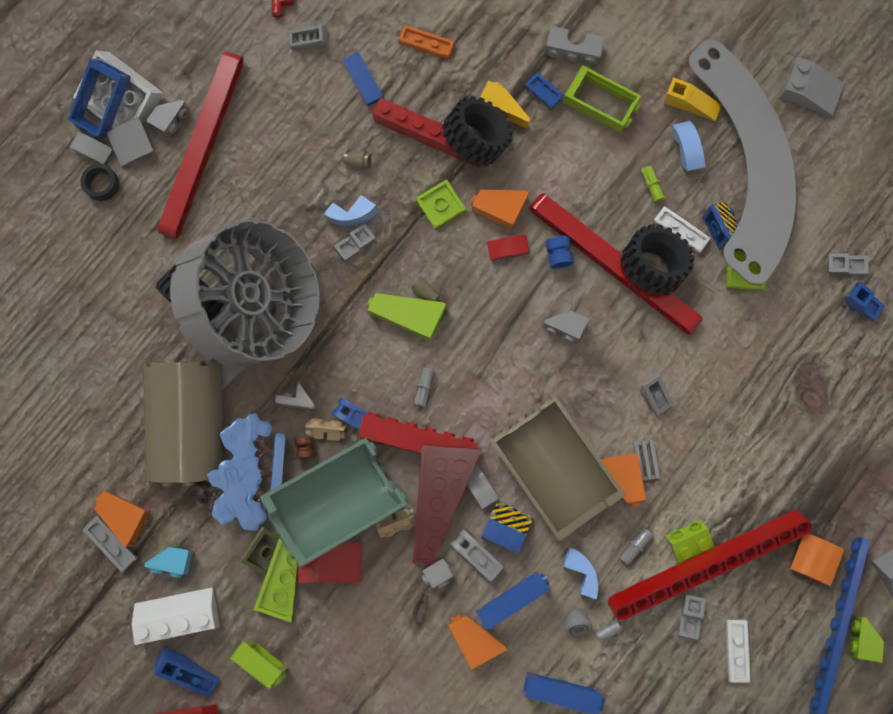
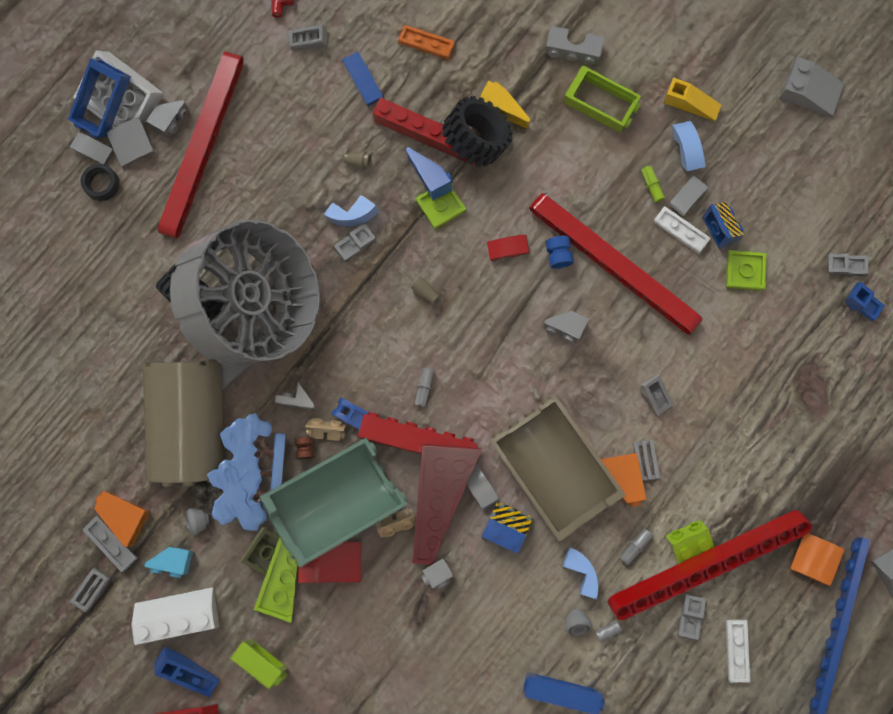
(100, 575): none -> light grey tile
(196, 520): none -> light grey cone
(410, 314): lime slope -> none
(431, 174): none -> slope
(474, 641): orange slope -> none
(477, 556): light grey plate -> none
(500, 205): orange slope -> none
(513, 600): blue window -> none
(544, 91): blue plate -> none
(665, 245): black tyre -> none
(688, 195): none -> light grey slope
(770, 168): light grey piece -> none
(865, 642): lime slope -> none

